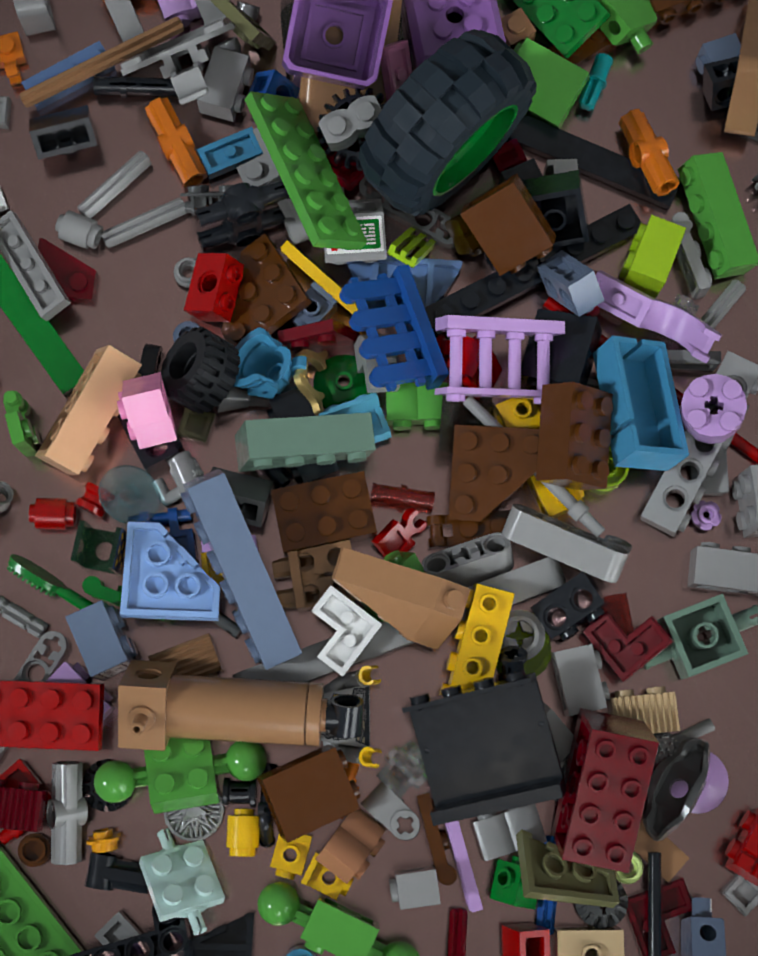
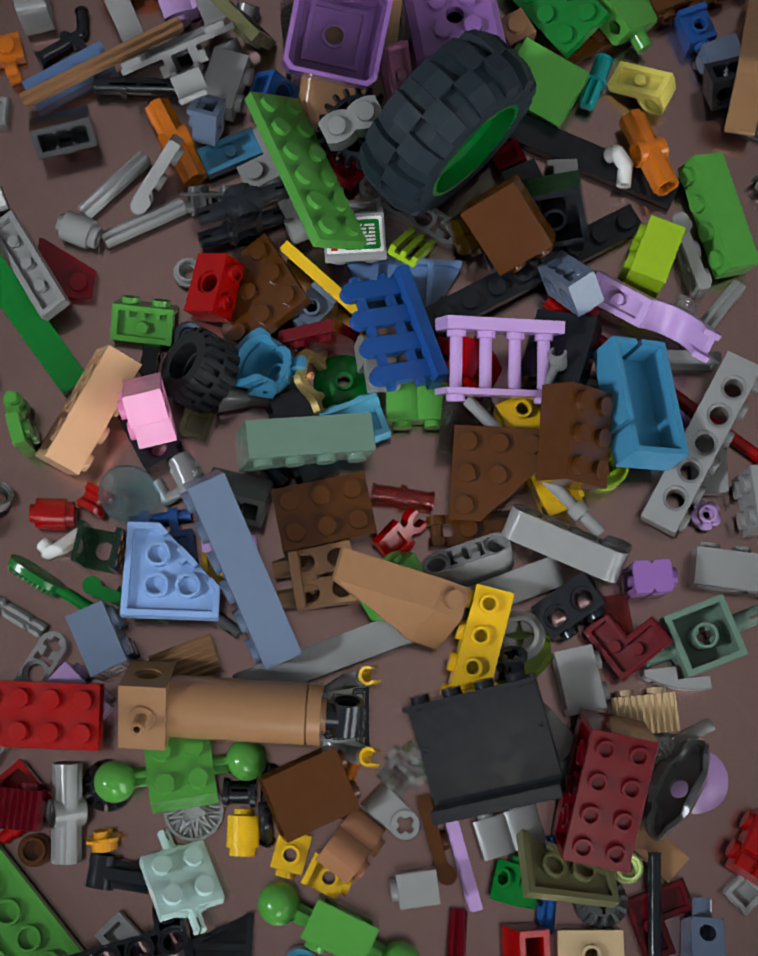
(62, 546): none -> white arm
(67, 39): none -> black piece
(143, 321): none -> bright green bracket
(156, 176): none -> light grey hinge
(207, 119): none -> sand blue brick
(352, 626): white plate -> none
(557, 364): none -> light grey hand
(624, 164): none -> white arm
(648, 85): none -> light yellow plate
(649, 579): none -> medium lavender brick
(669, 678): none -> light grey slope
(686, 25): none -> blue brick
(716, 390): lavender brick -> none

